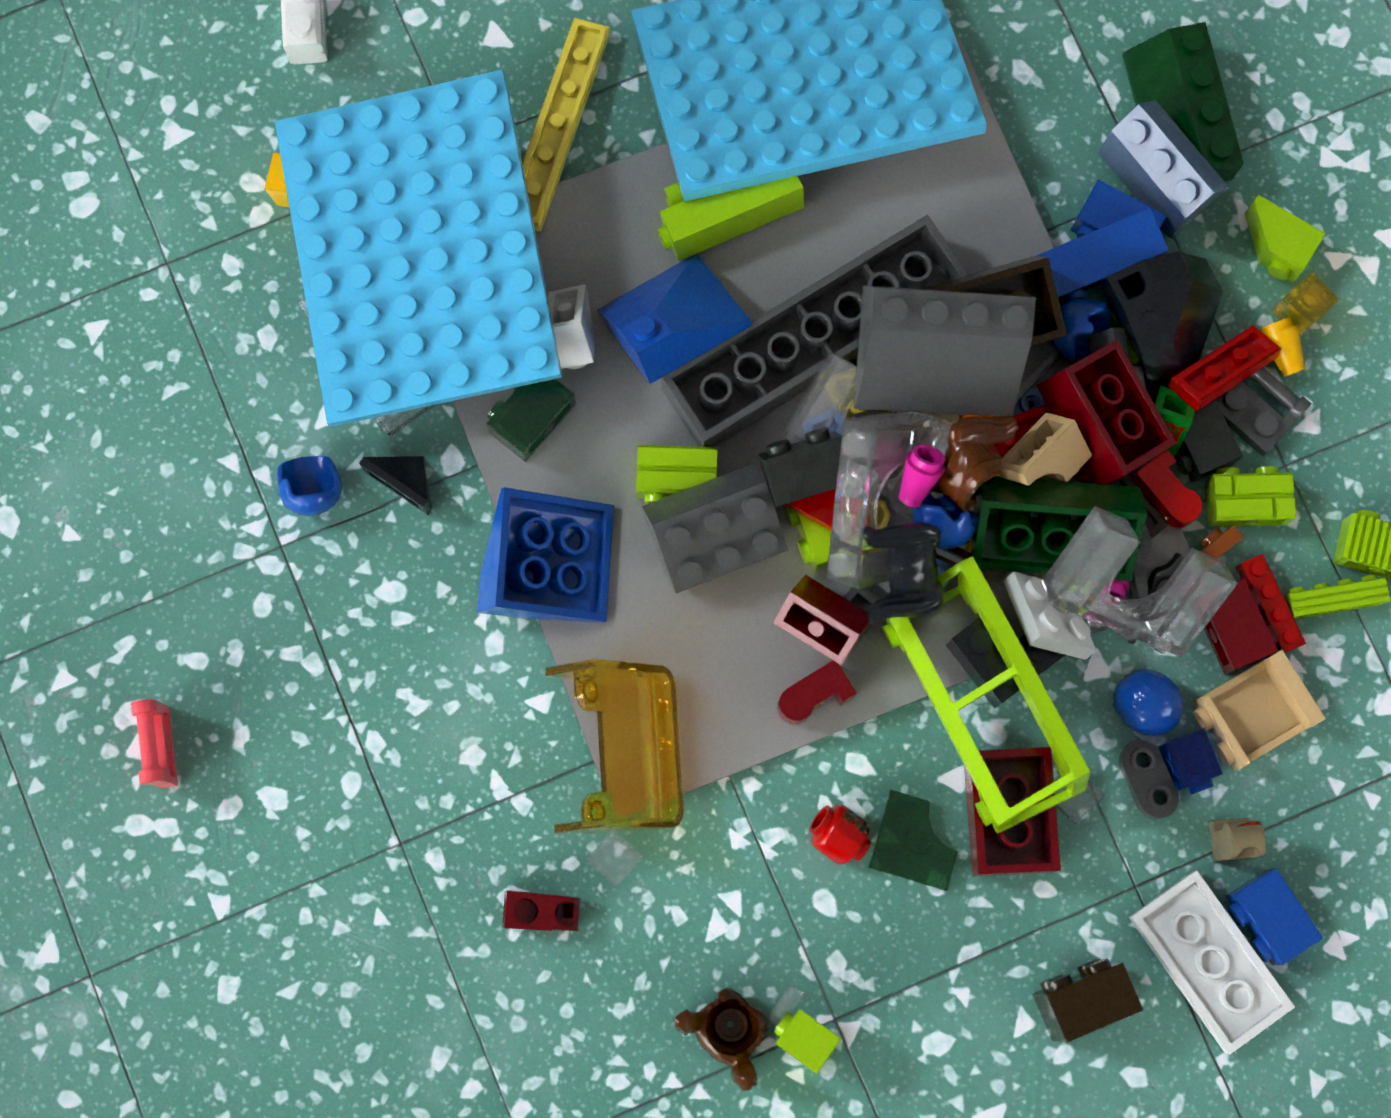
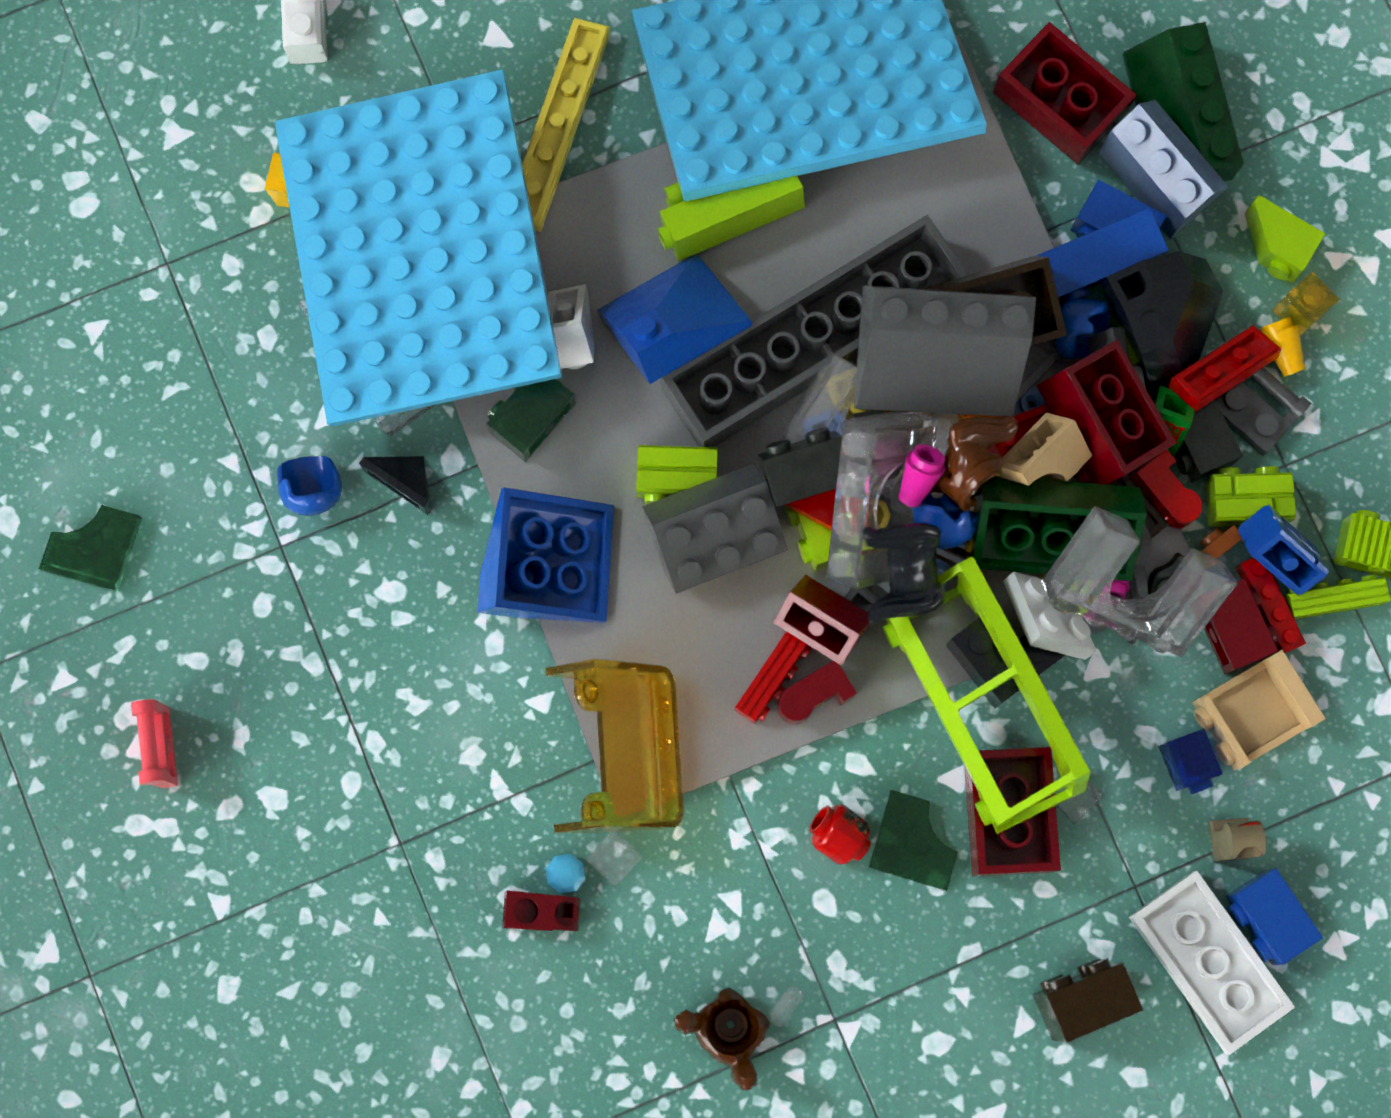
(94, 552): none -> clear green tile
(565, 873): none -> medium azure tile
(771, 677): none -> red piece
(806, 1039): lime slope -> none
(1063, 93): none -> dark red brick
(1144, 781): dark grey plate -> none
(1148, 702): blue hair -> none
(1283, 550): none -> blue brick

